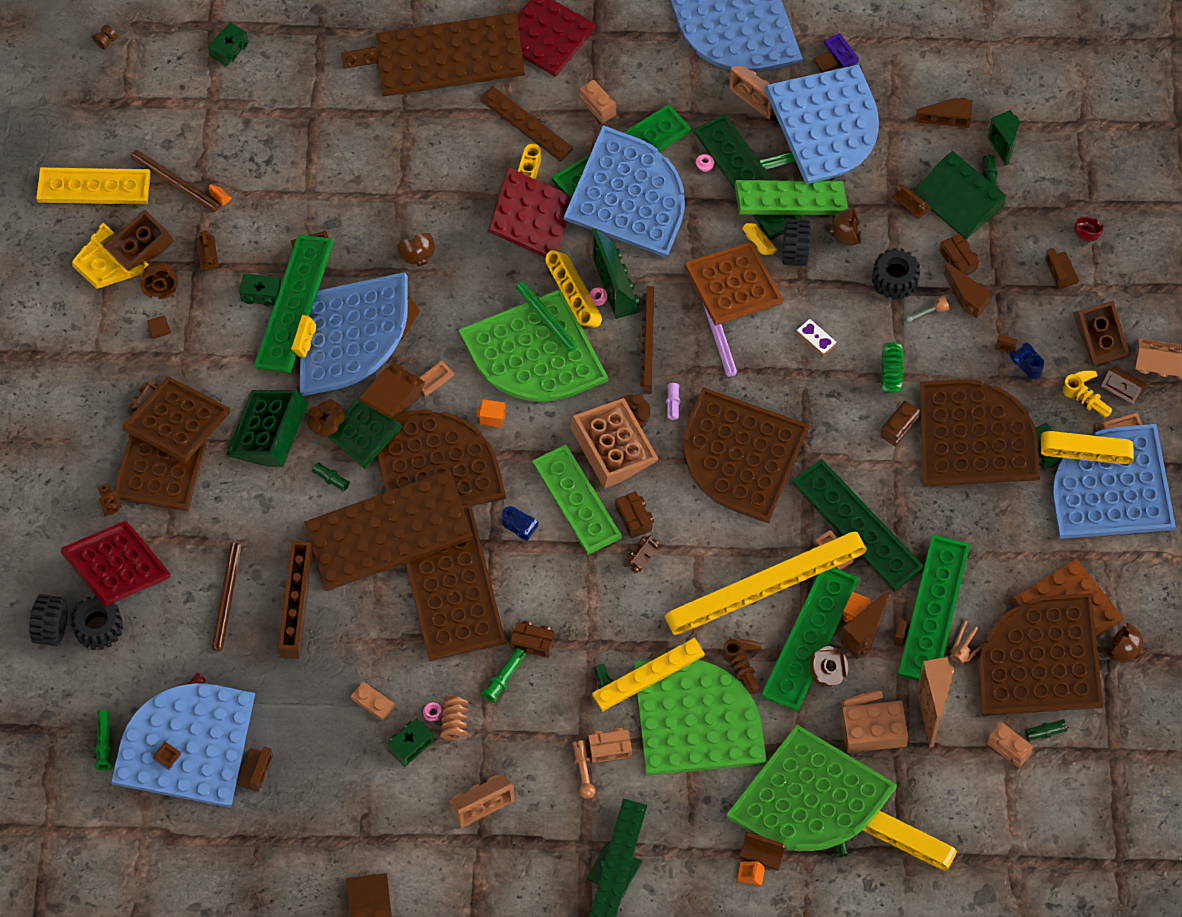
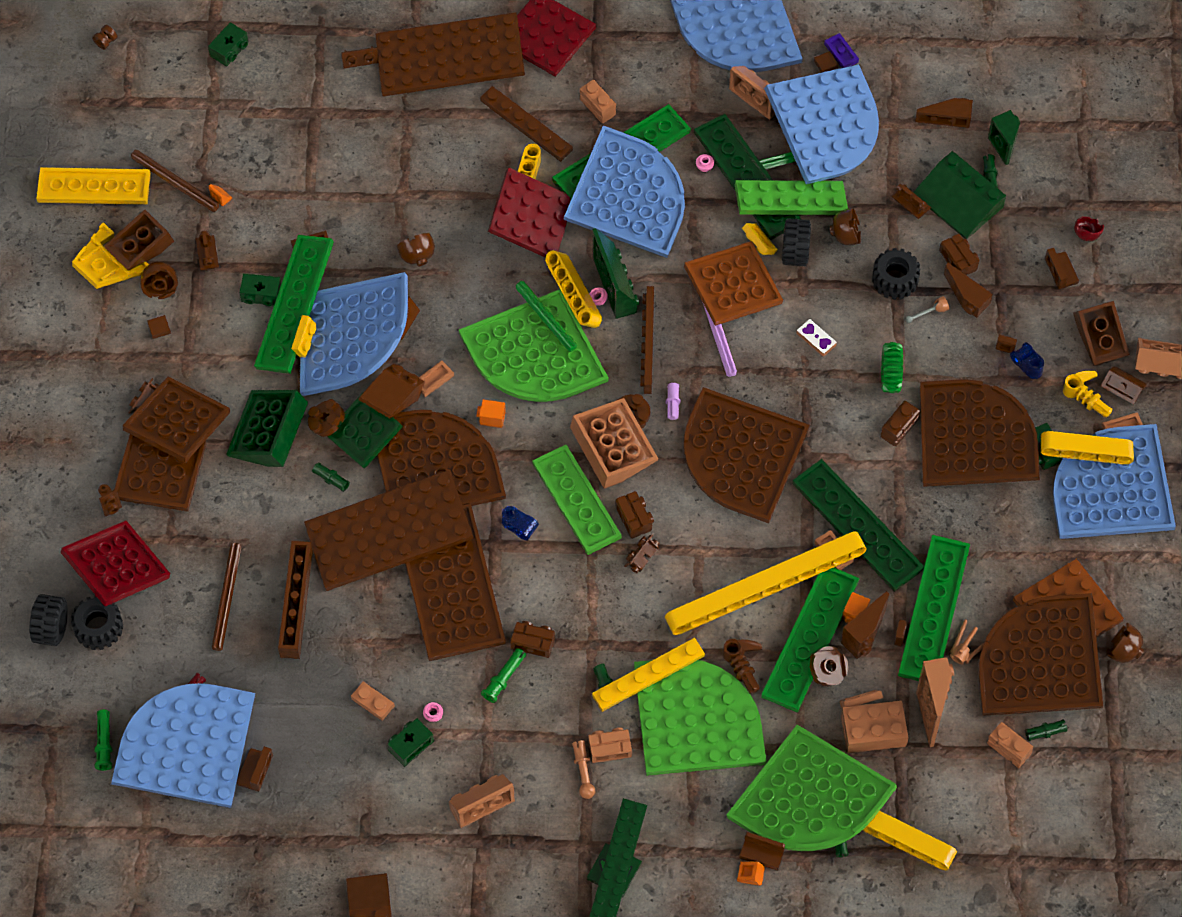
(167, 756): reddish brown tile -> none
(453, 717): nougat piece -> none

